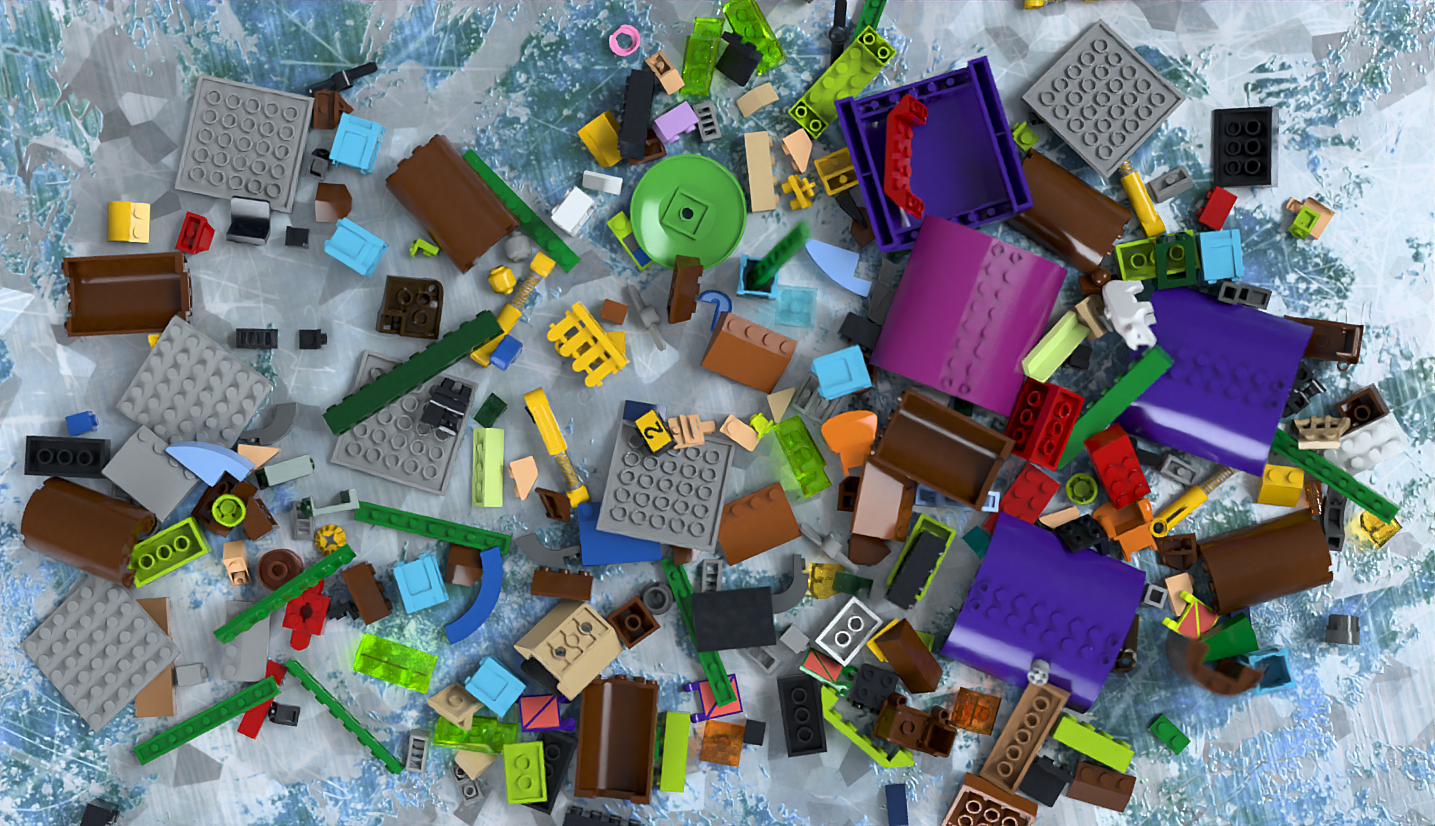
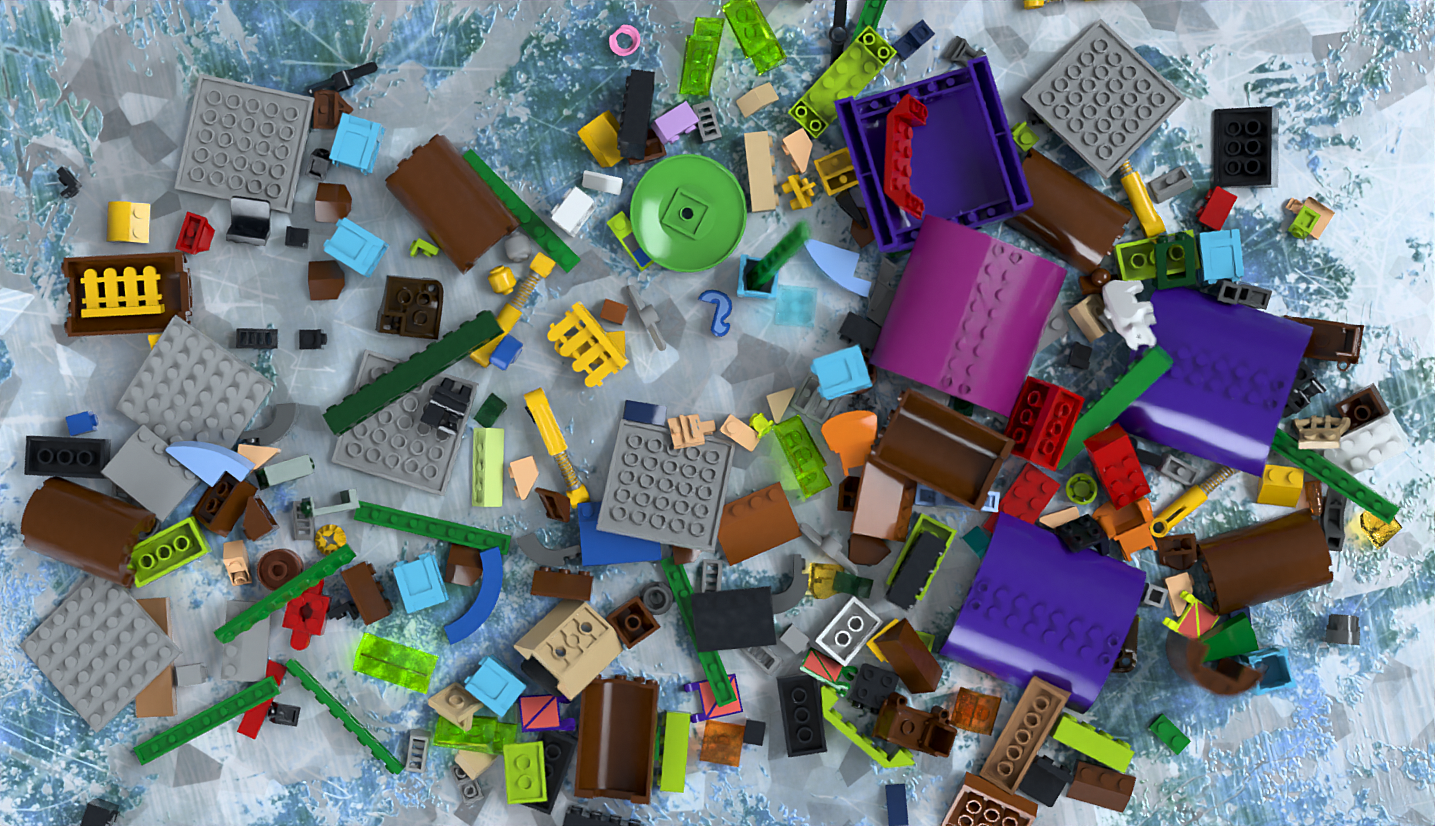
(67, 178): none -> black bracket
(112, 296): none -> yellow fence
(227, 506): lime helmet -> none
(325, 280): none -> reddish brown slope
(655, 432): brick -> none
(665, 72): light nougat slope -> none
(684, 288): reddish brown slope -> none
(738, 59): black bracket -> none
(748, 352): dark orange slope -> none
(913, 40): none -> dark blue slope
(957, 49): none -> dark grey piece
(1038, 677): light grey wheel -> none
(1055, 347): yellowish green panel -> none

